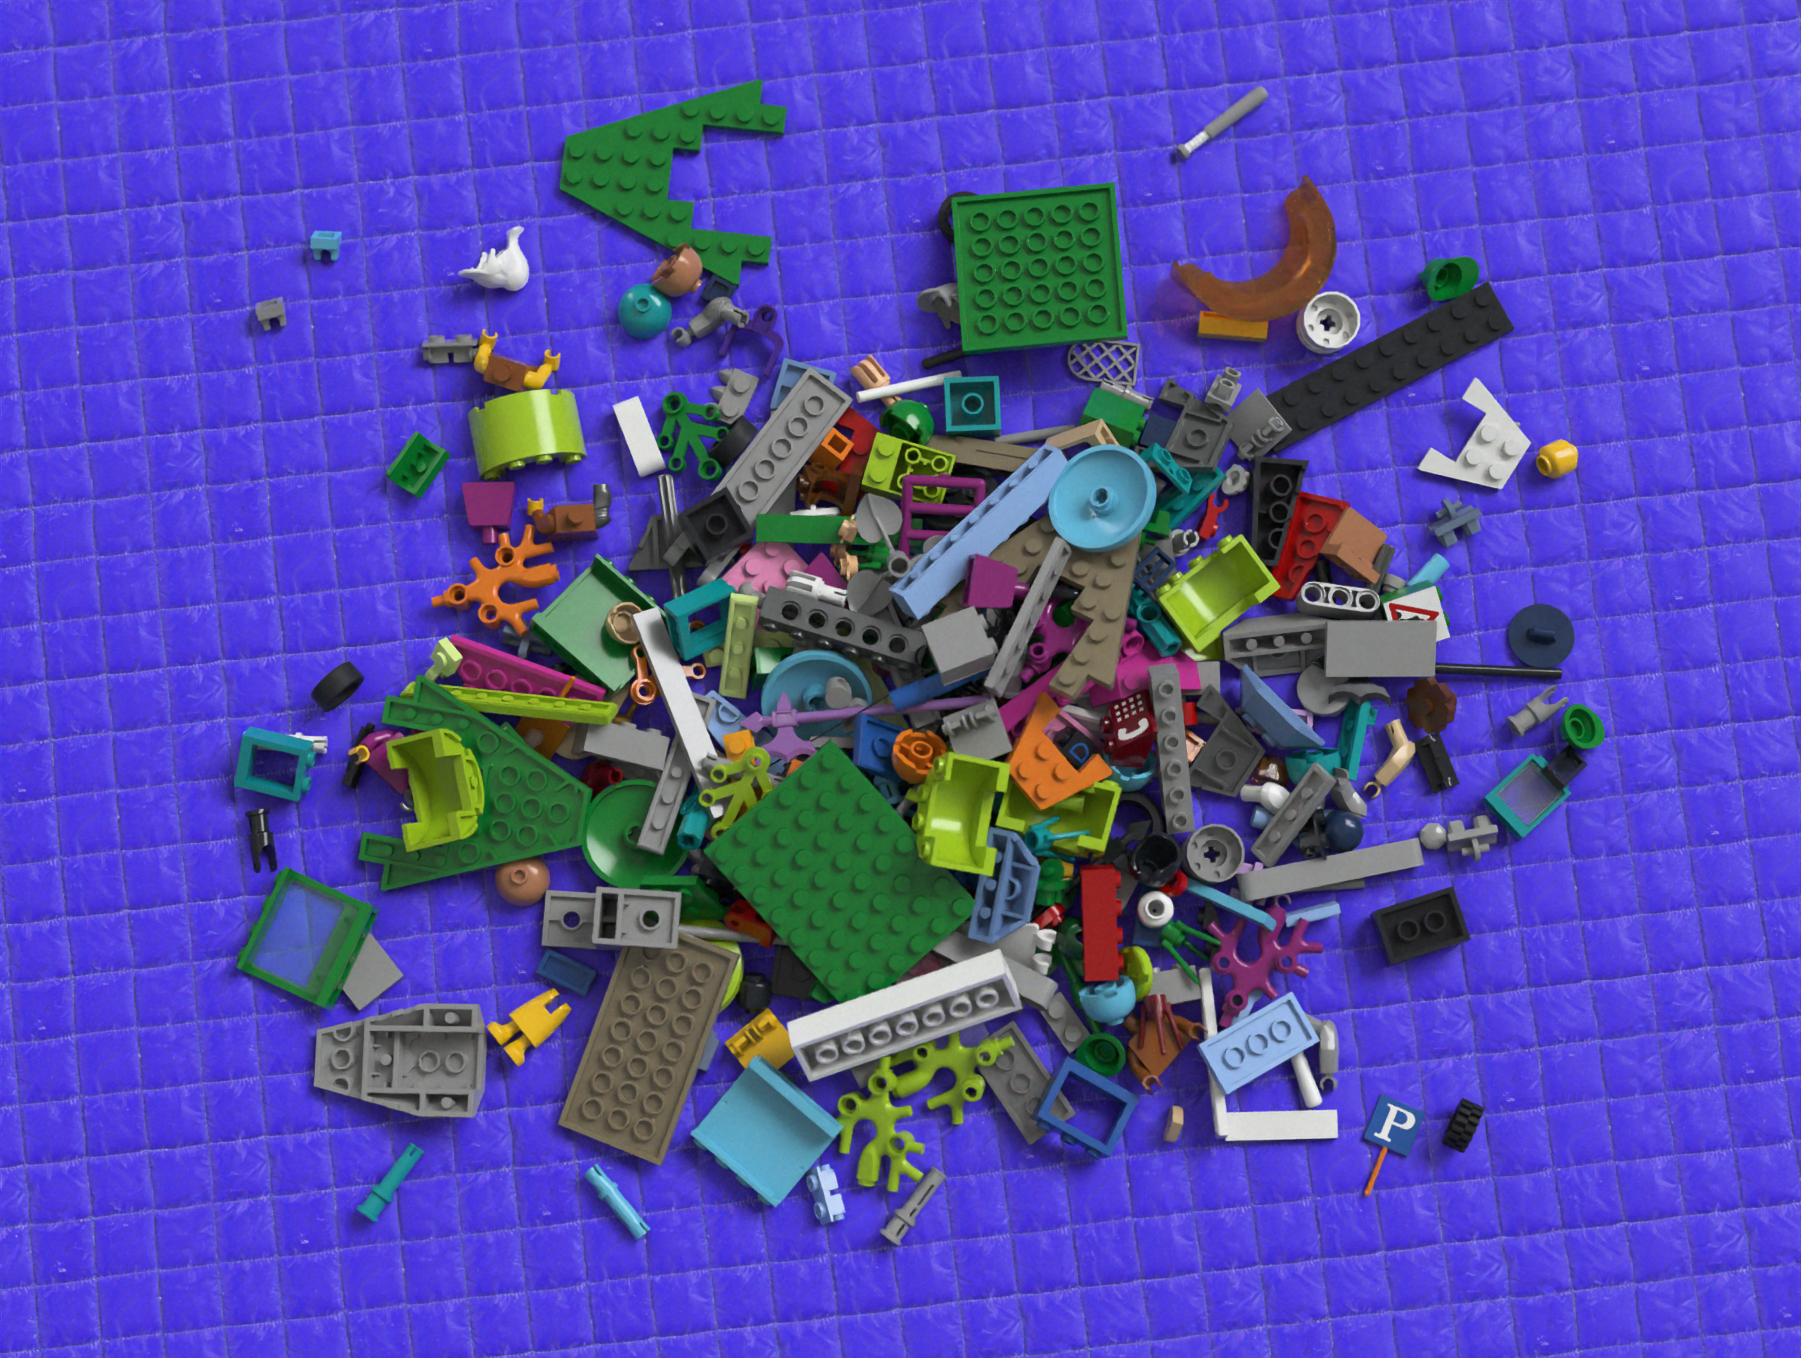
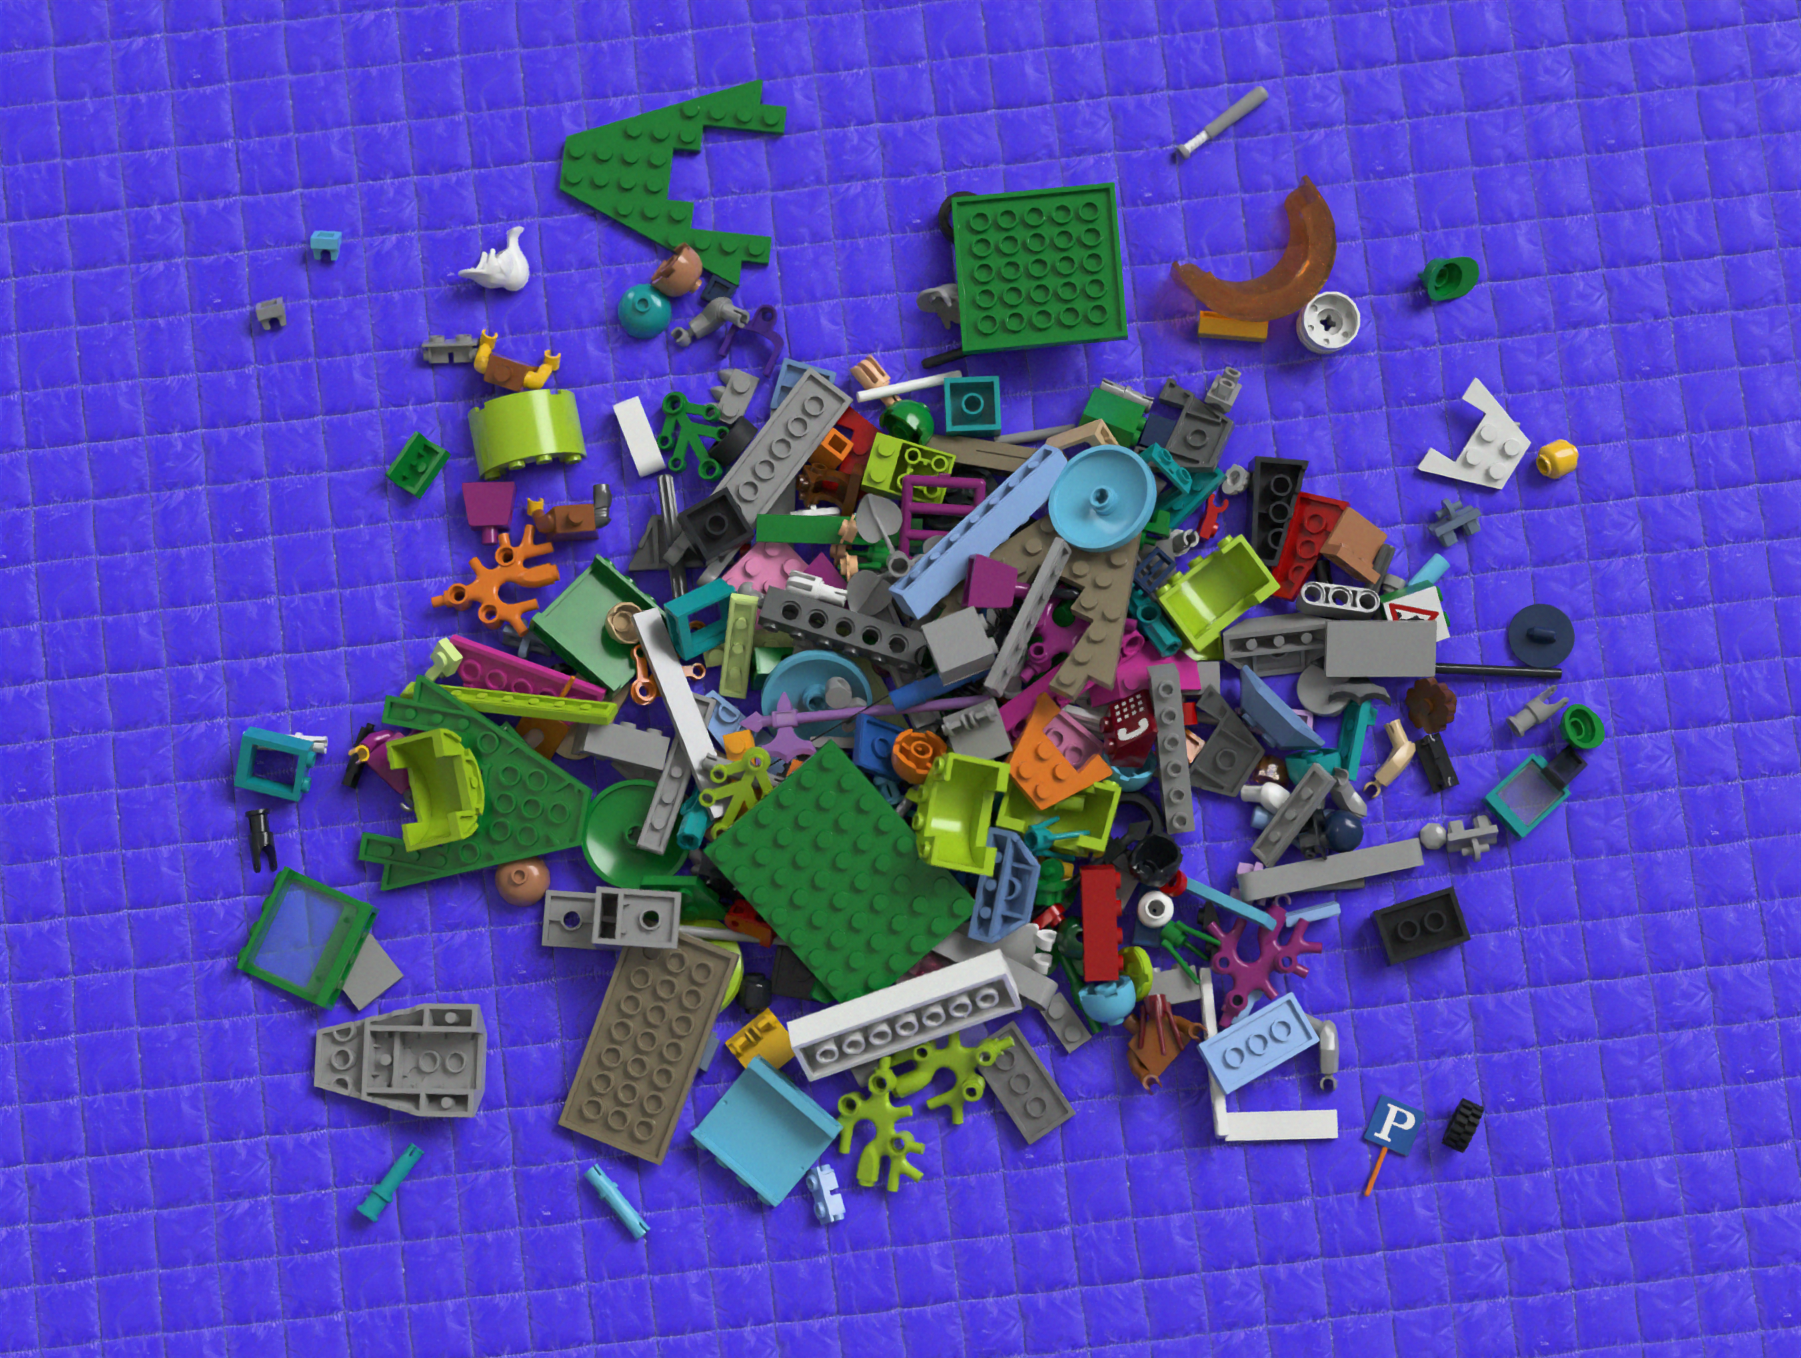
(337, 686): black tyre -> none
(534, 1023): yellow piece -> none
(566, 972): blue tile -> none
(599, 774): dark red arm -> none
(628, 718): pearl gold hand -> none
(905, 1217): light grey pin -> none
(1074, 746): black brick -> none
(1099, 1084): blue window -> none
(1101, 1054): green piece -> none
(1105, 370): light grey window -> none
(1174, 1124): tan tile -> none
(1220, 840): light grey wheel -> none
(1256, 426): light grey hinge -> none
(1306, 1080): white piece -> none
(1390, 363): black plate -> none

